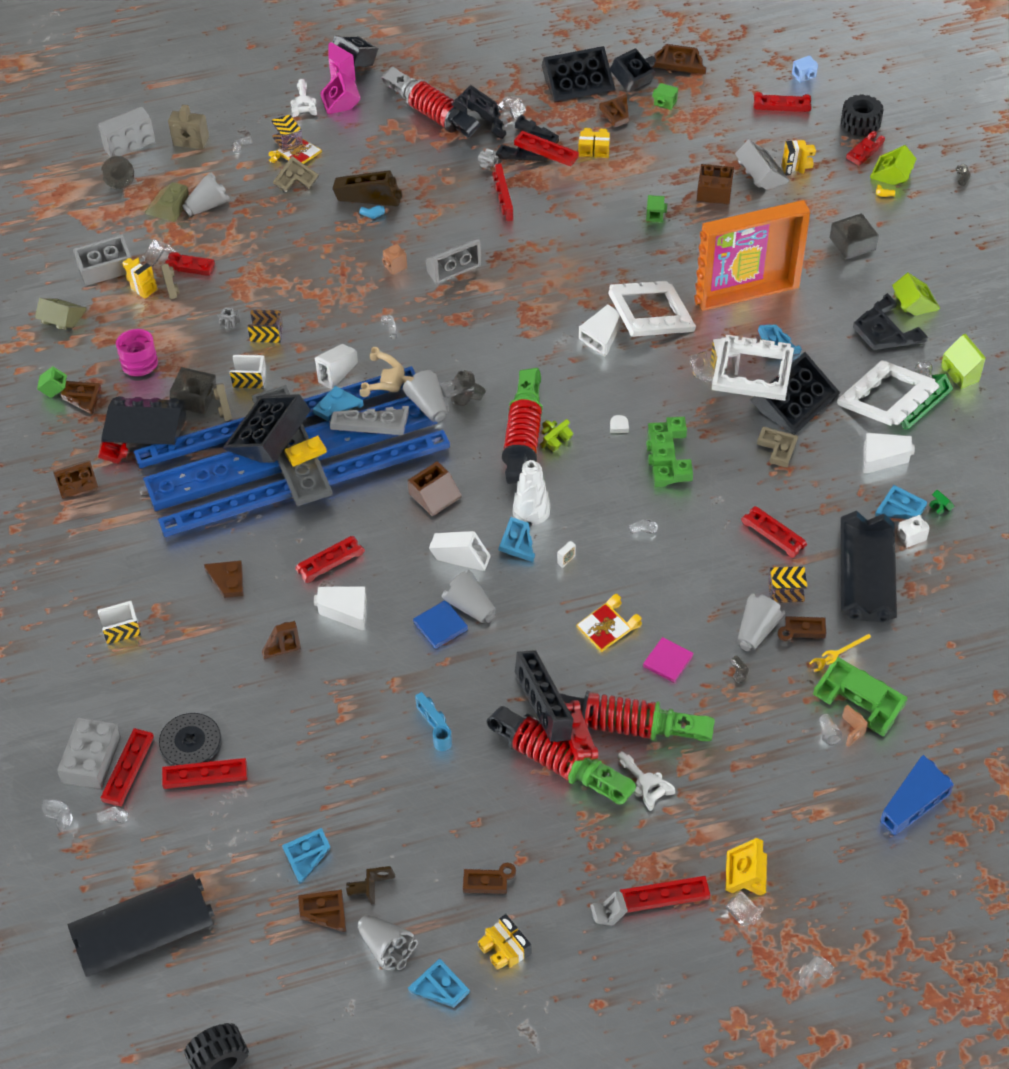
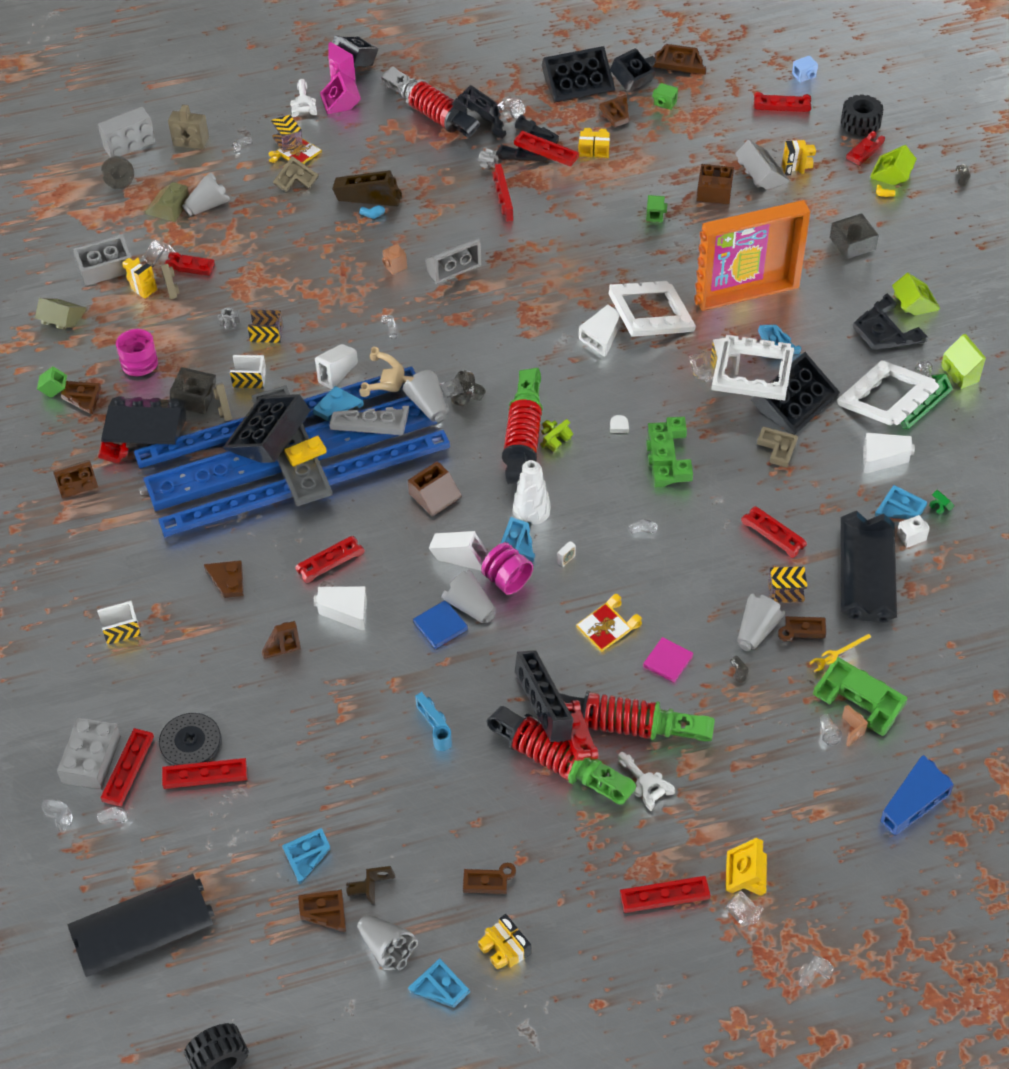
(507, 568): none -> dark pink wheel
(610, 910): light grey bracket -> none

